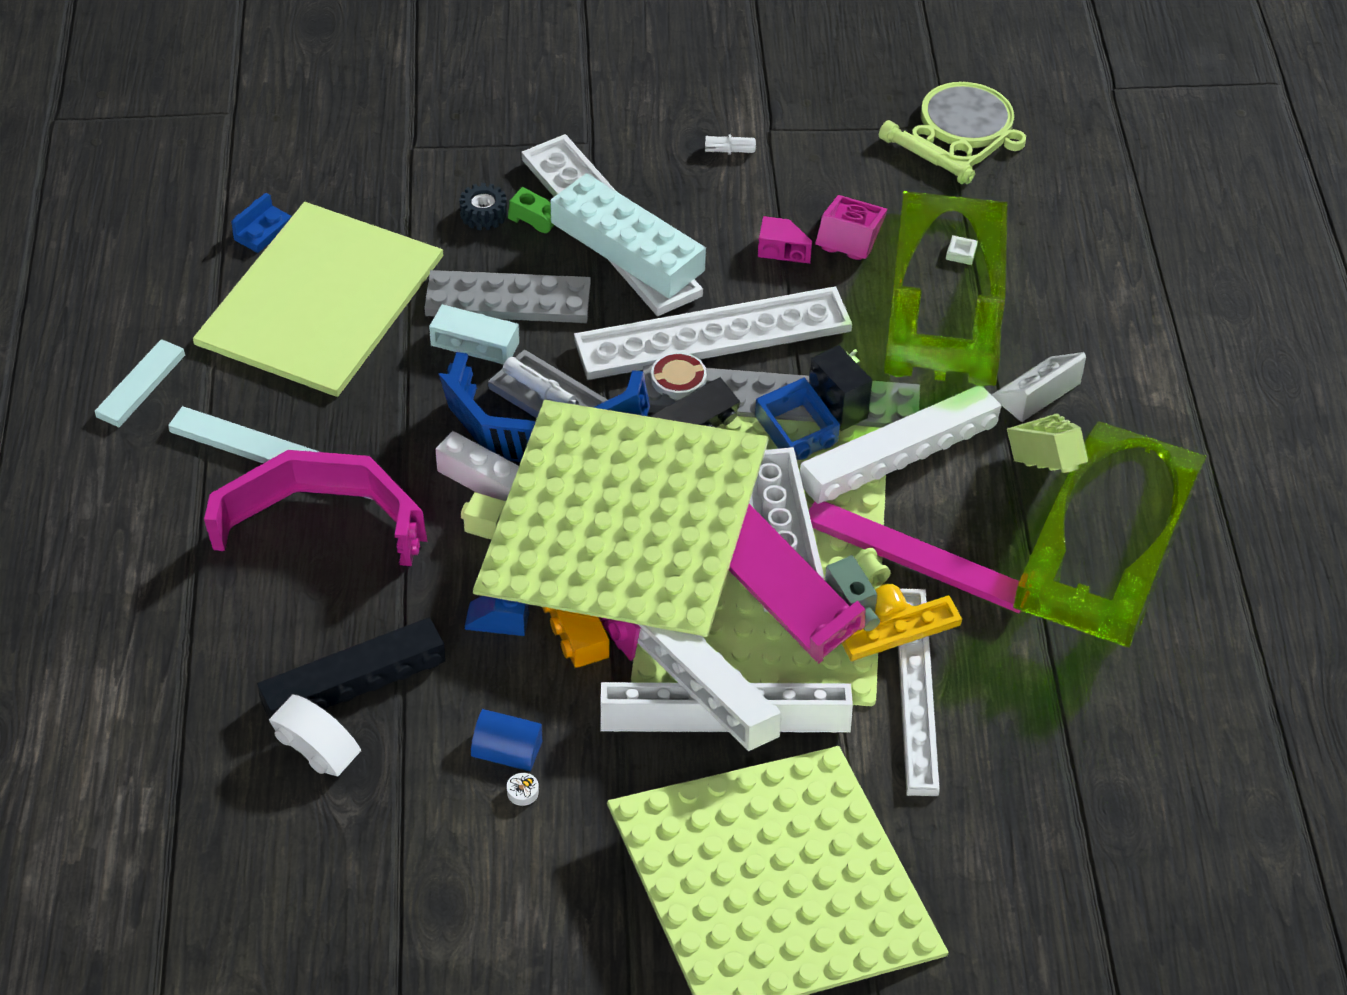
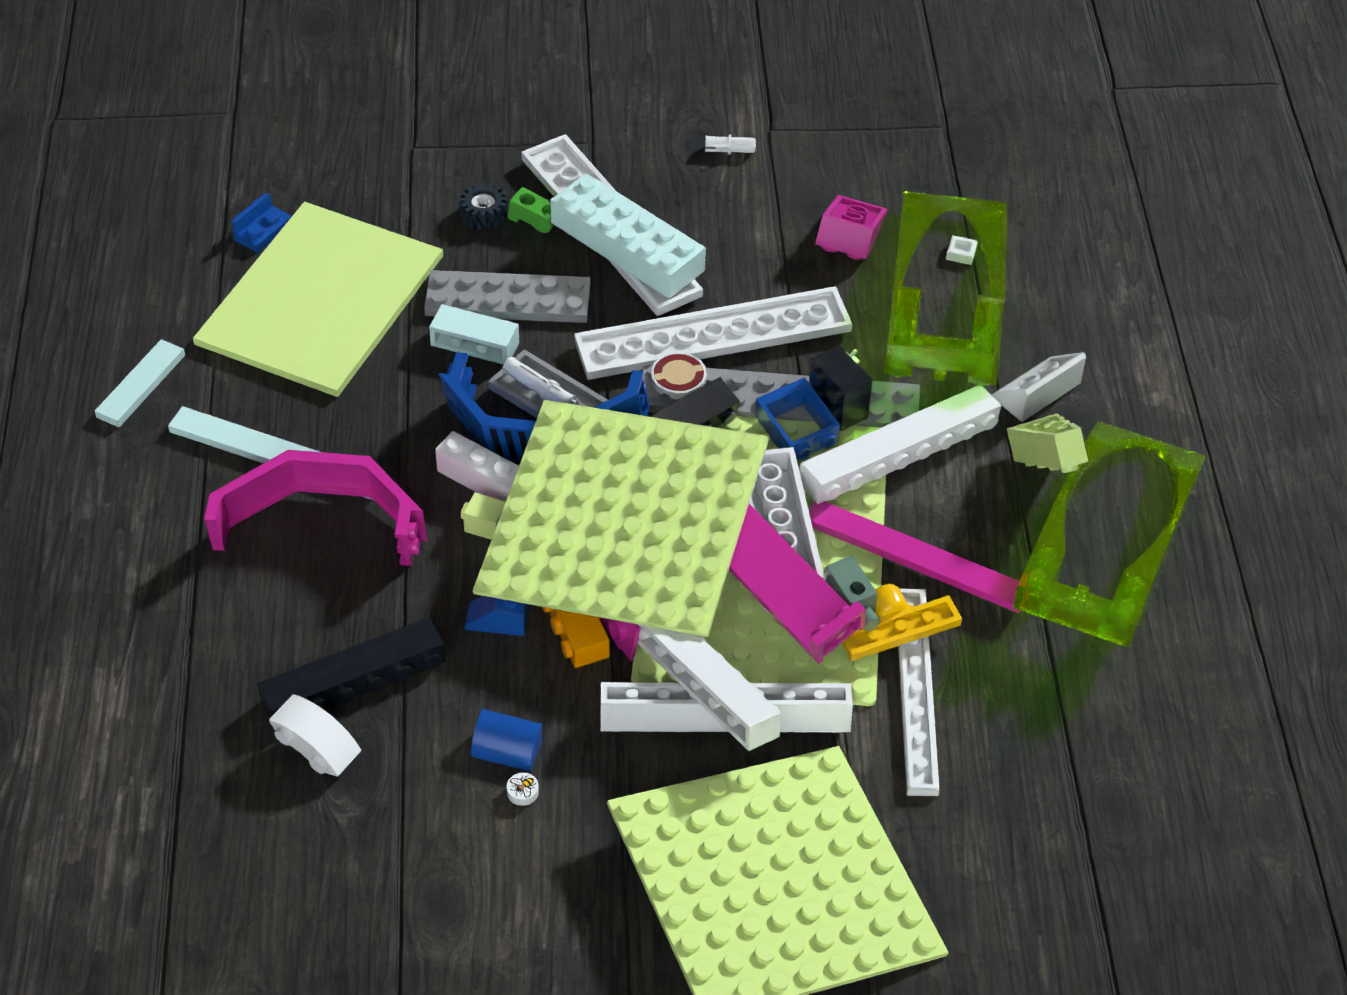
(783, 241): dark pink slope -> none
(872, 567): yellowish green bush -> none
(966, 118): piece -> none

